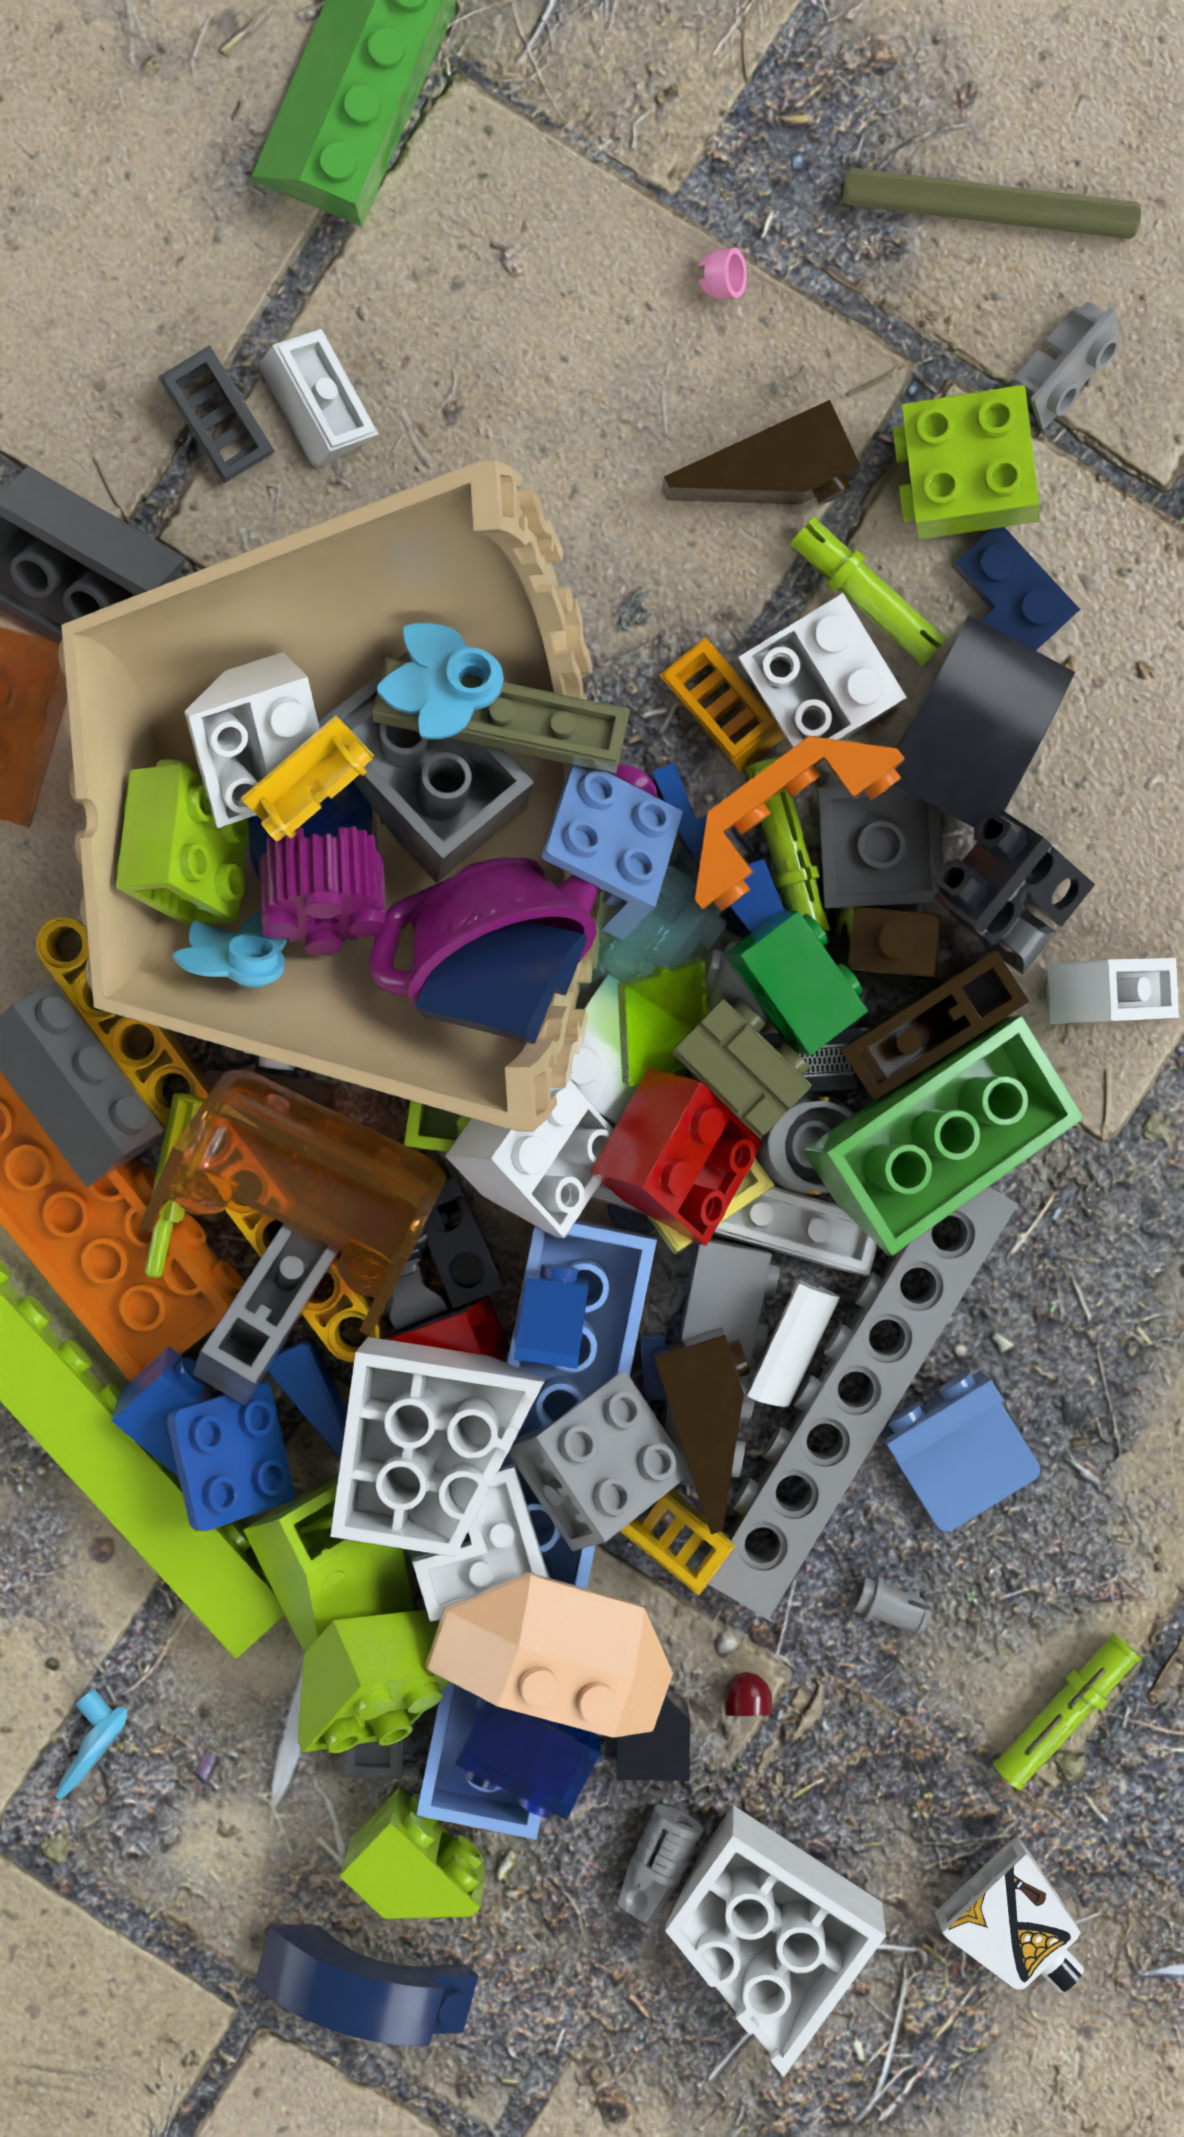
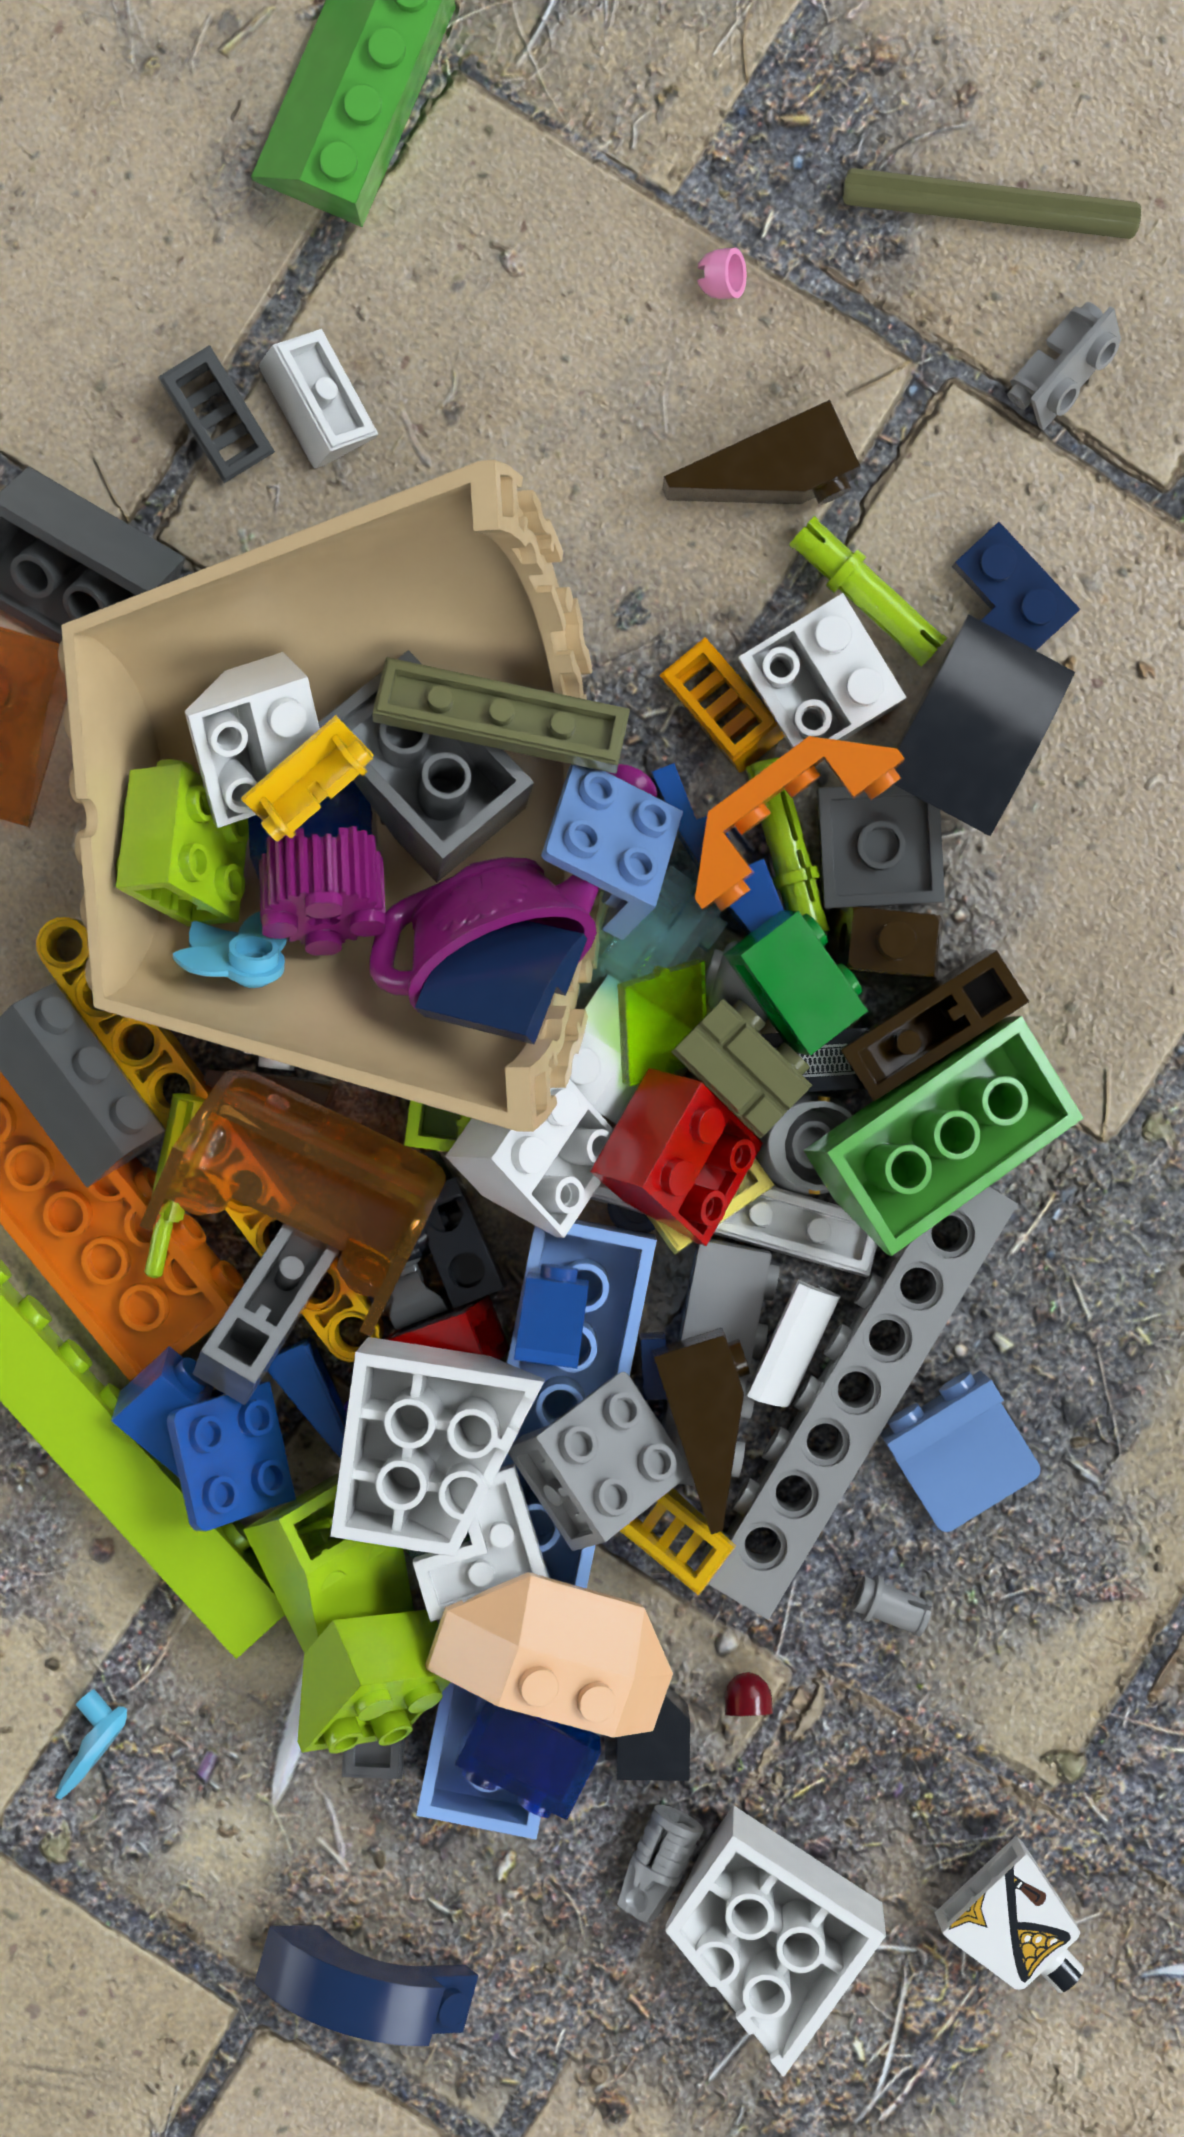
(413, 1864): lime slope -> none
(433, 677): medium azure plate -> none
(968, 462): lime brick -> none
(1001, 873): black hips -> none
(1112, 990): white slope -> none
(1117, 1659): lime pin -> none

